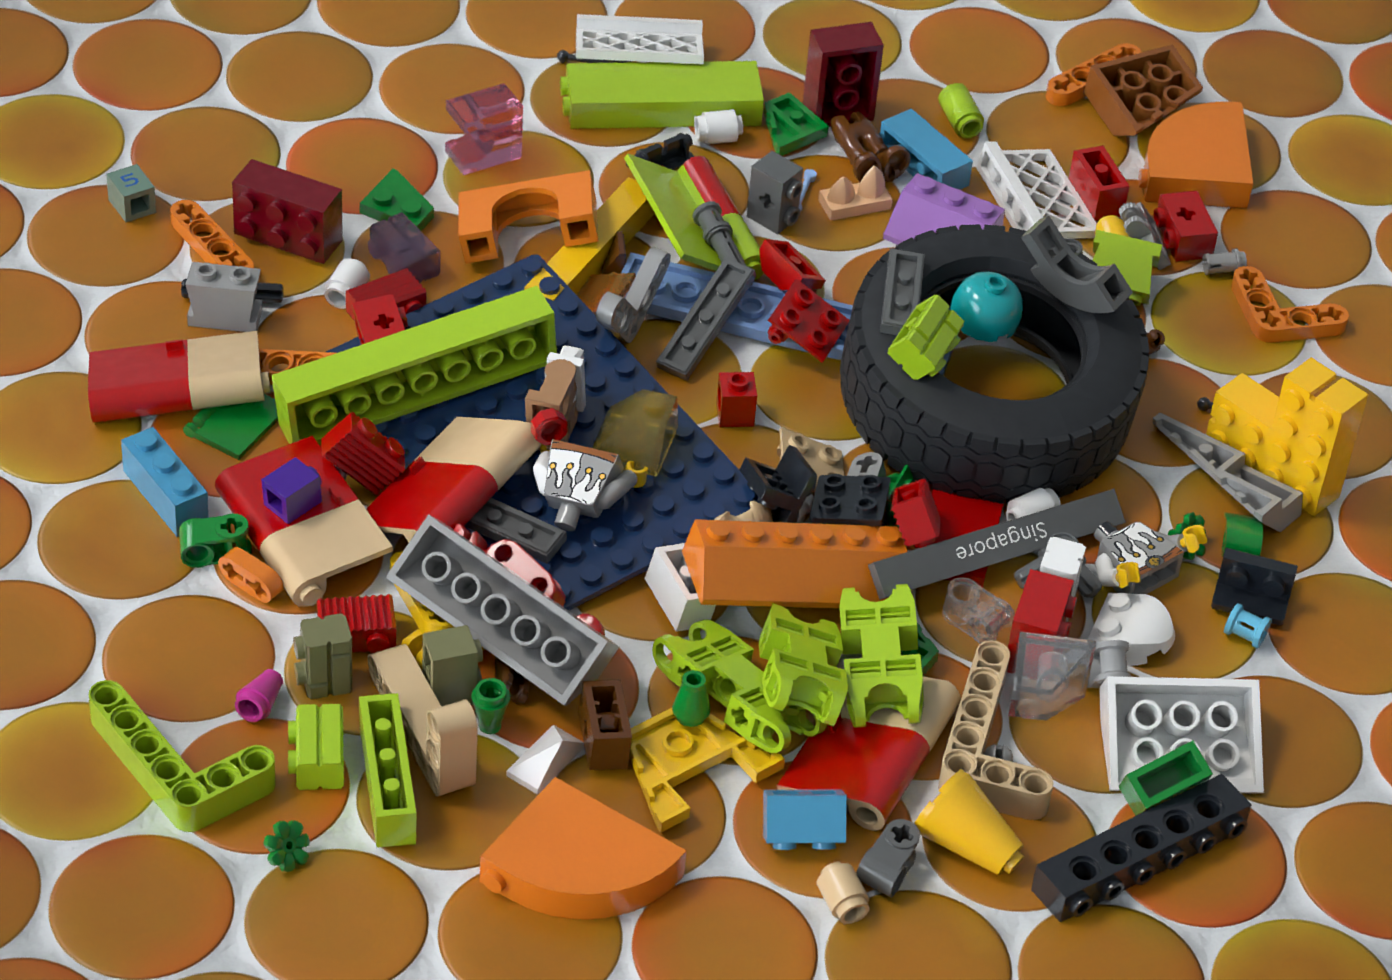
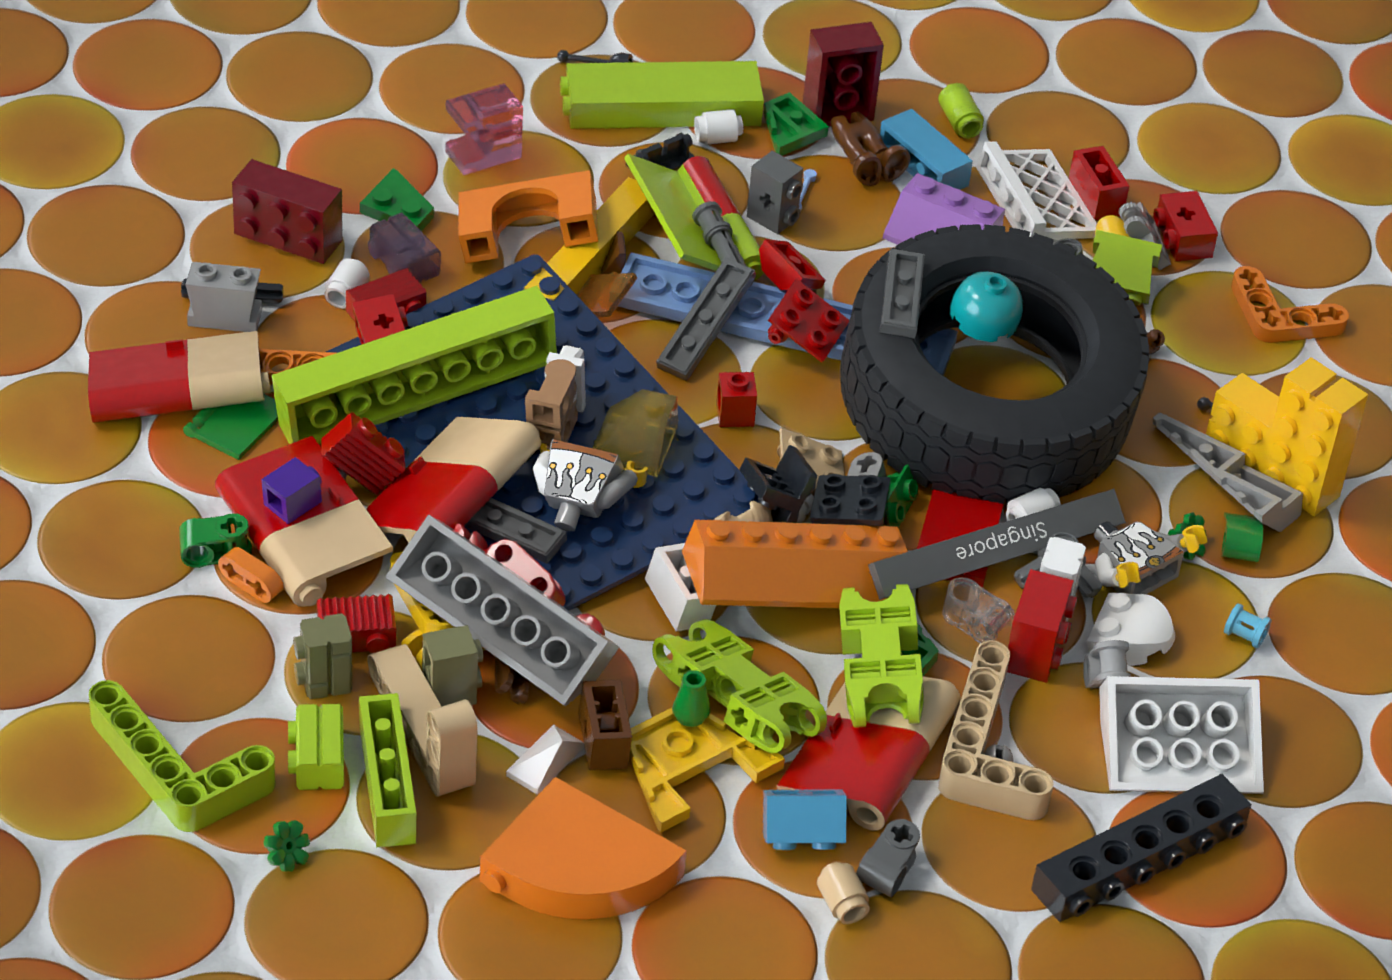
(131, 193): sand green brick -> none
(163, 479): dark azure brick -> none
(205, 246): orange beam -> none
(259, 696): dark pink cone -> none
(490, 703): green cone -> none
(549, 425): red tile -> none
(626, 315): light grey beam -> none
(639, 39): white fence -> none
(802, 665): lime piece -> none
(856, 199): light nougat tile -> none
(916, 514): red brick -> none
(926, 338): lime brick -> none
(970, 826): yellow cone -> none
(1048, 674): clear slope -> none
(1065, 87): orange beam -> none
(1070, 277): dark grey arch -> none
(1140, 89): dark orange wedge -> none
(1165, 778): green piece -> none
(1201, 152): orange brick -> none
(1224, 262): light grey pin -> none
(1256, 583): black bracket -> none

